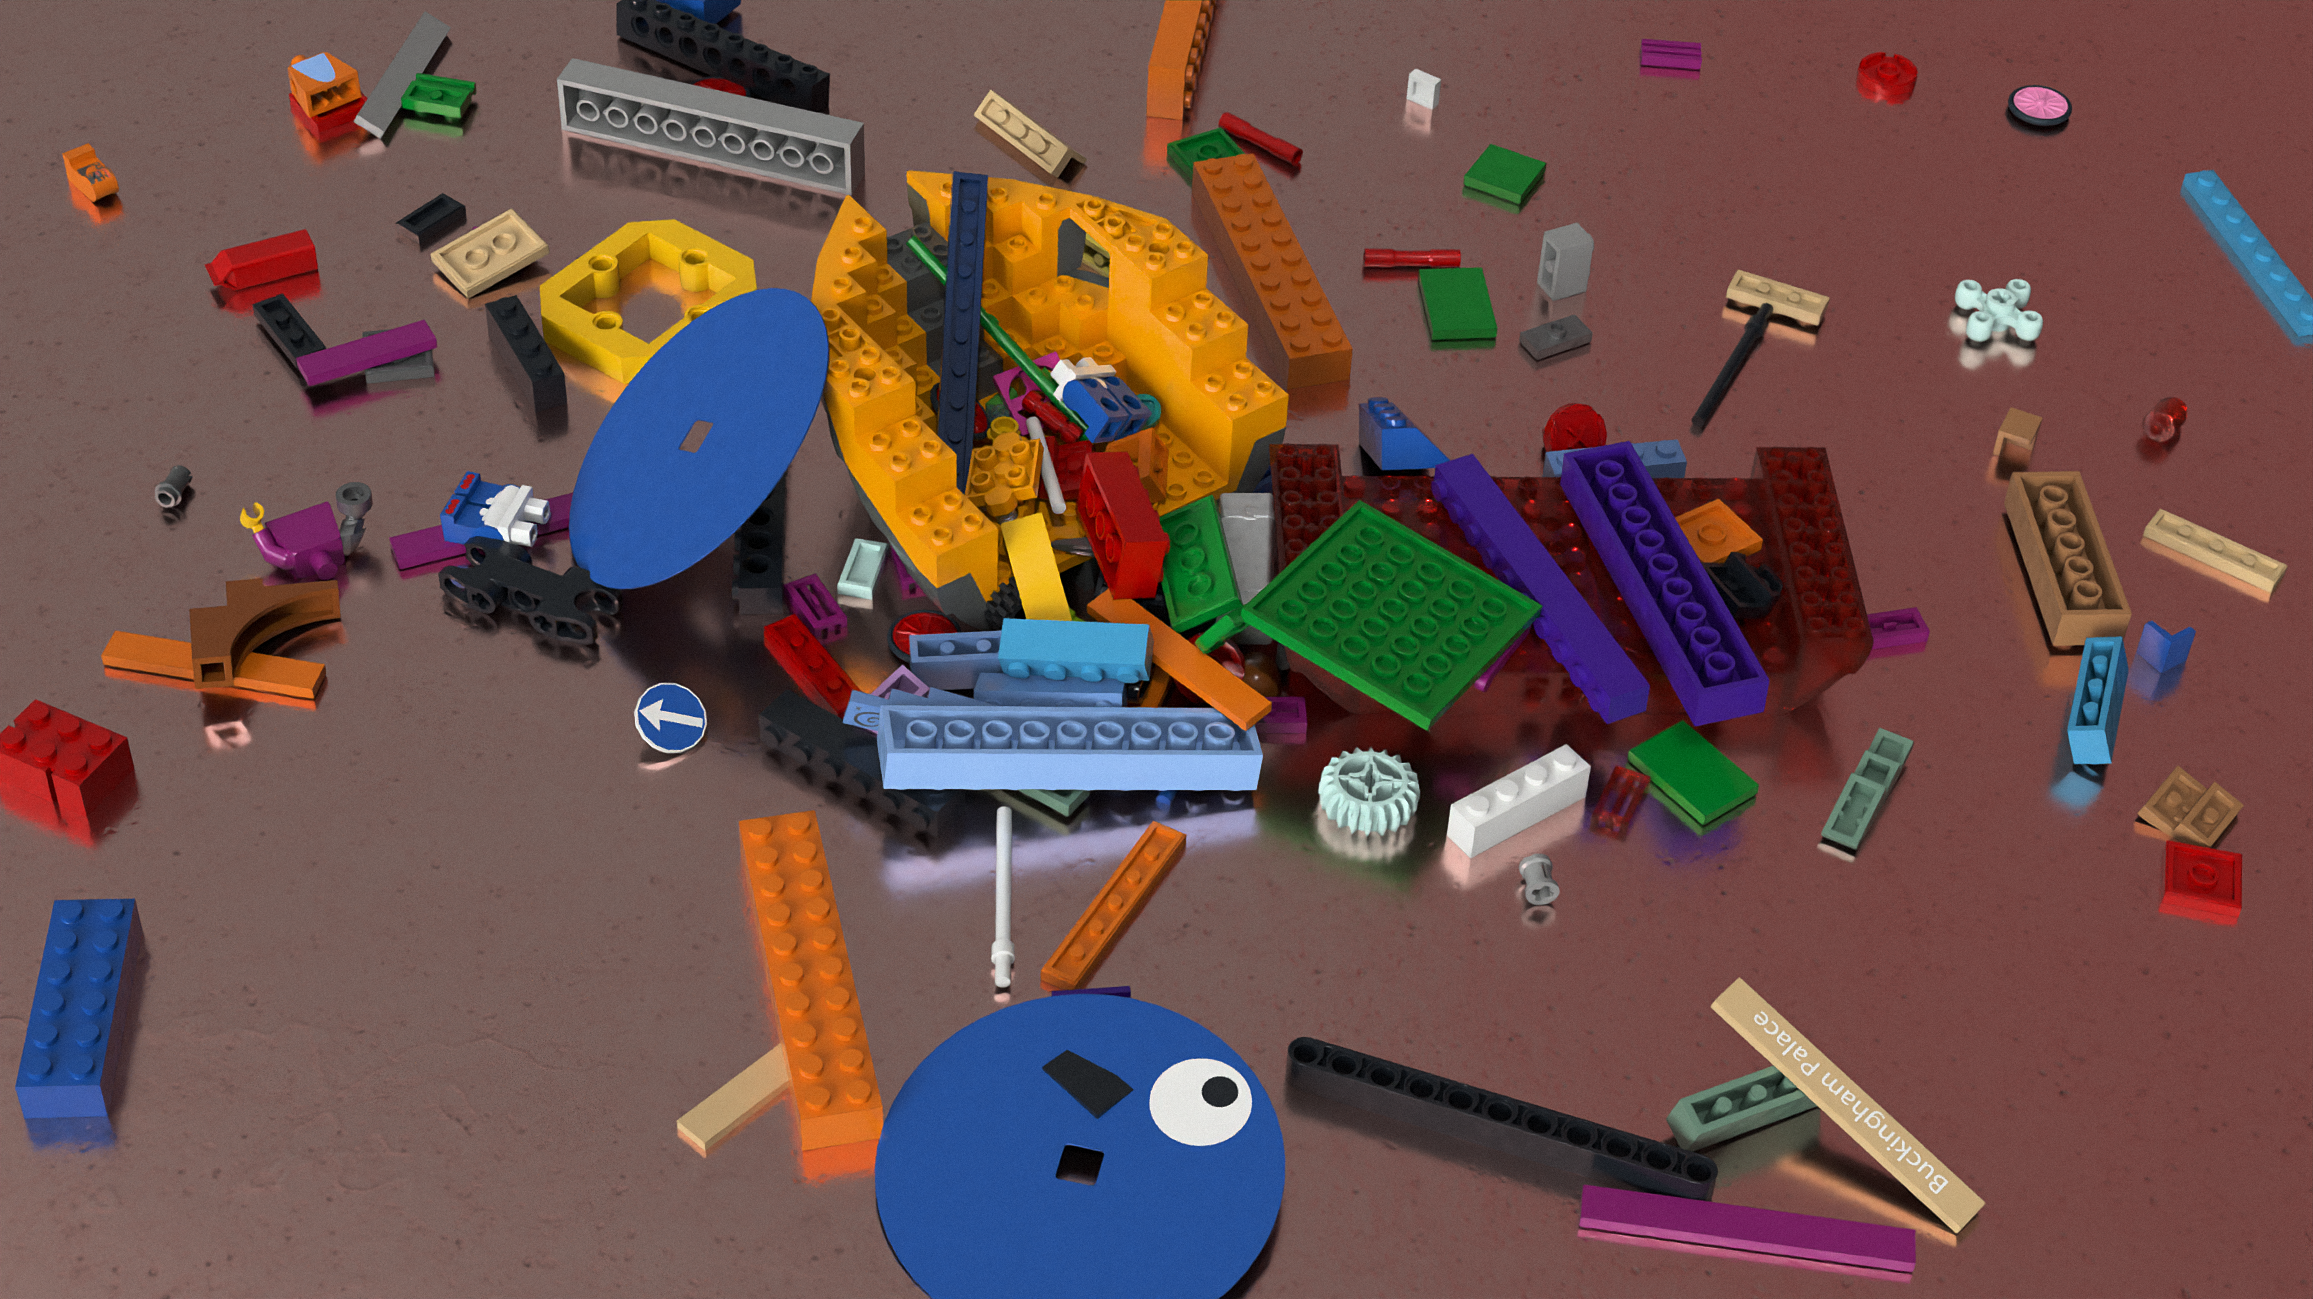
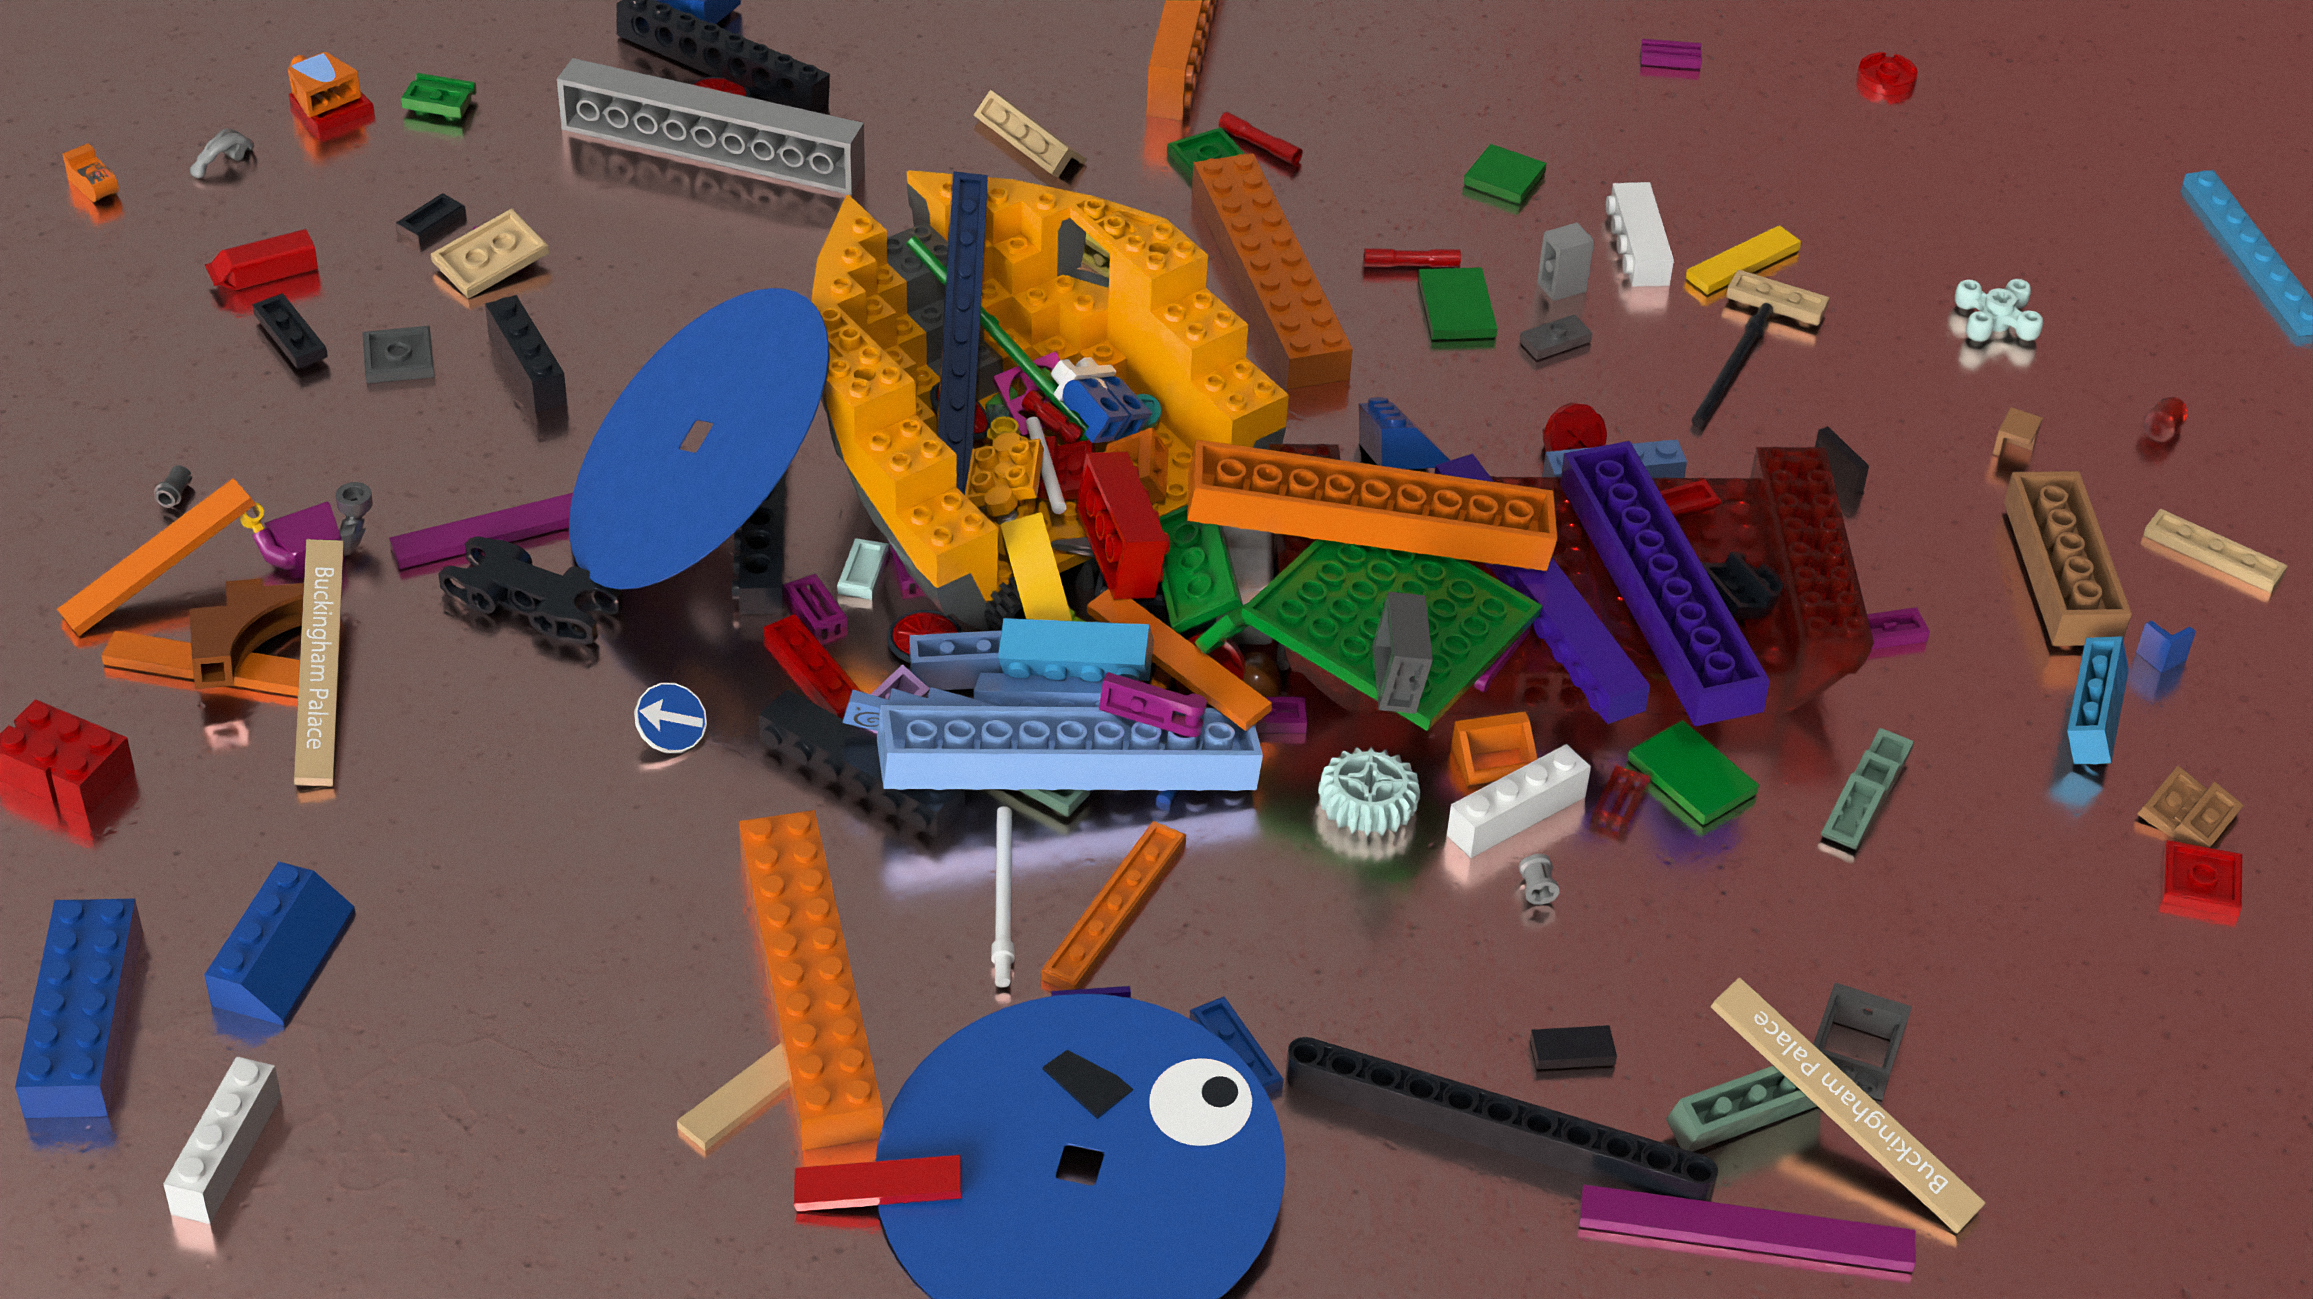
(156, 557): none -> orange tile
(222, 1140): none -> white brick
(226, 141): none -> light grey piece
(278, 945): none -> blue slope
(319, 663): none -> tan tile
(366, 352): magenta tile -> none
(411, 59): light grey tile -> none
(493, 512): hips -> none
(601, 337): yellow panel -> none
(878, 1183): none -> red tile
(1152, 705): none -> magenta plate
(1225, 1023): none -> blue tile
(1371, 505): none -> orange brick
(1402, 652): none -> dark grey window
(1423, 89): white plate -> none
(1488, 736): none -> orange tile
(1573, 1047): none -> black tile
(1640, 234): none -> white brick
(1690, 498): none -> red tile
(1717, 531): orange plate -> none
(1747, 256): none -> yellow tile
(1844, 462): none -> black tile
(1885, 1020): none -> dark grey window
(2040, 105): bright pink wheel -> none

